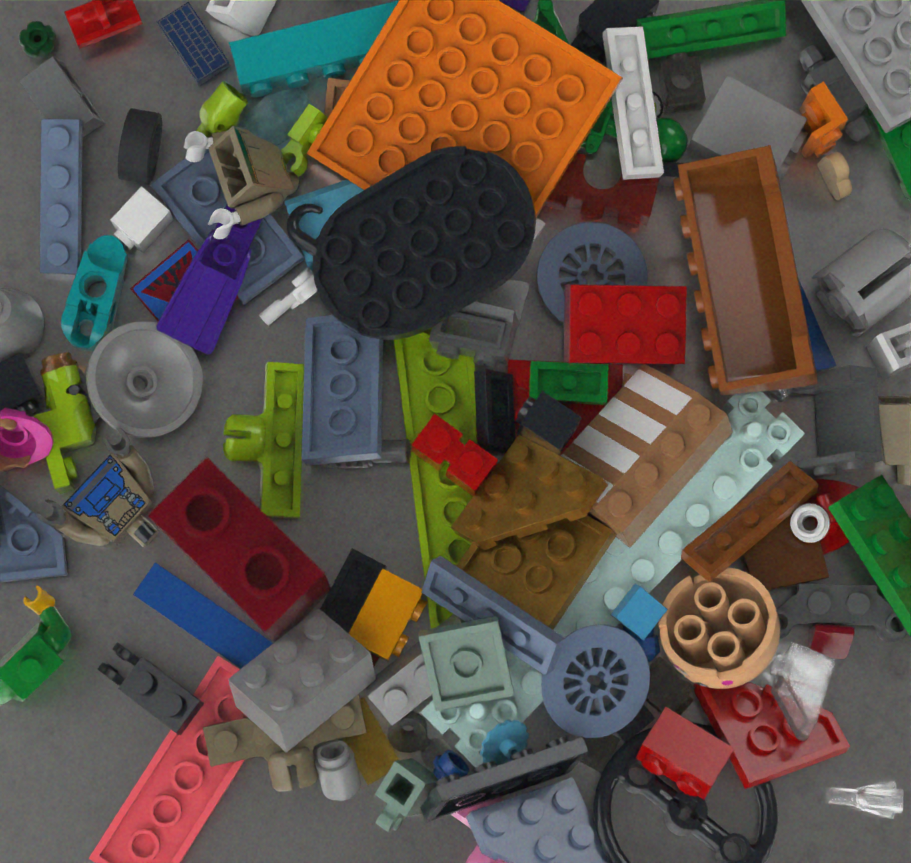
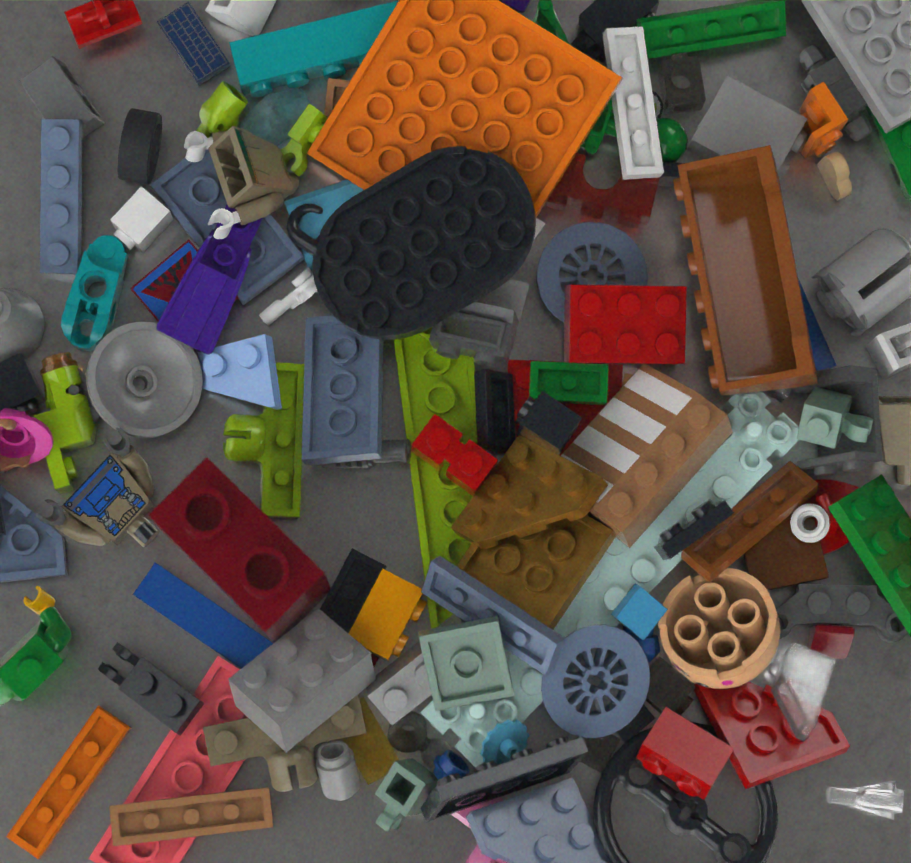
(41, 48): dark green plate -> none
(68, 782): none -> orange tile
(190, 816): none -> medium nougat plate
(243, 371): none -> light blue wing
(705, 519): none -> black plate
(828, 417): none -> sand green brick

